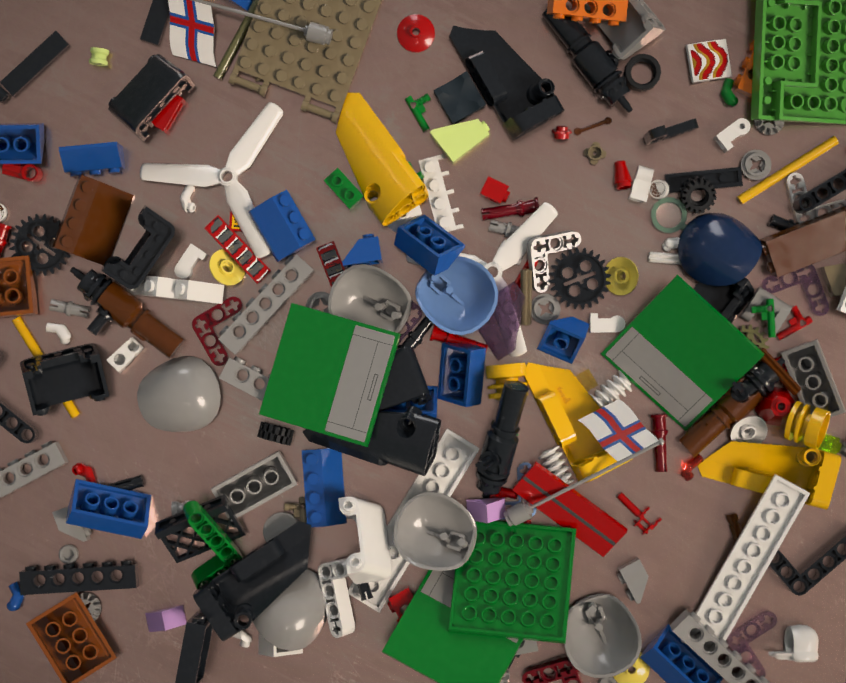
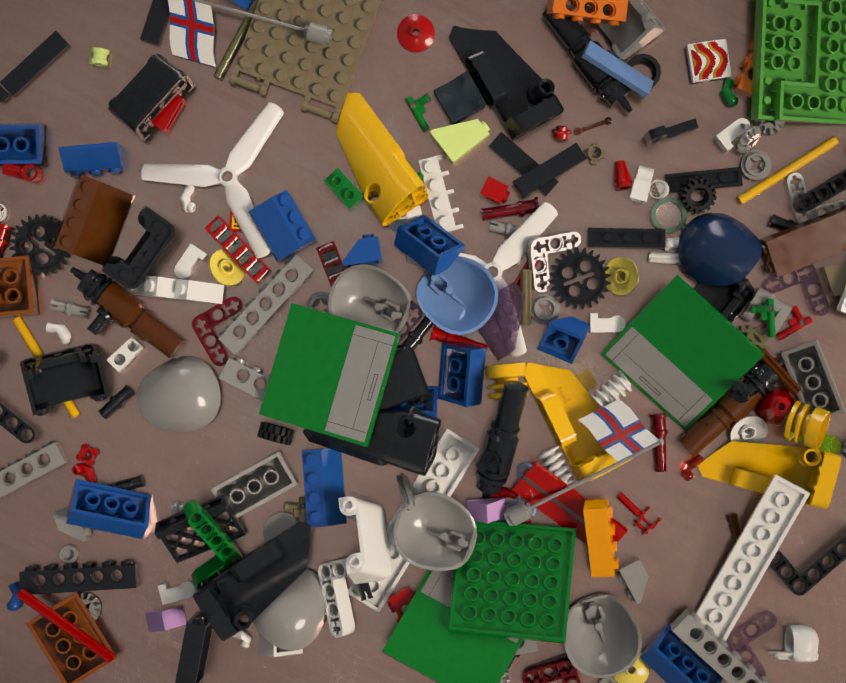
(66, 625): none -> red axle
(82, 457): none -> red plate
(116, 402): none -> black pin
(176, 593): none -> white leg
(406, 492): none -> light grey axle
(518, 159): none -> black tile
(549, 170): none -> black tile
(600, 538): none -> light orange brick
(617, 69): none -> medium blue tile
(626, 238): none -> black plate
(748, 139): none -> light grey gear

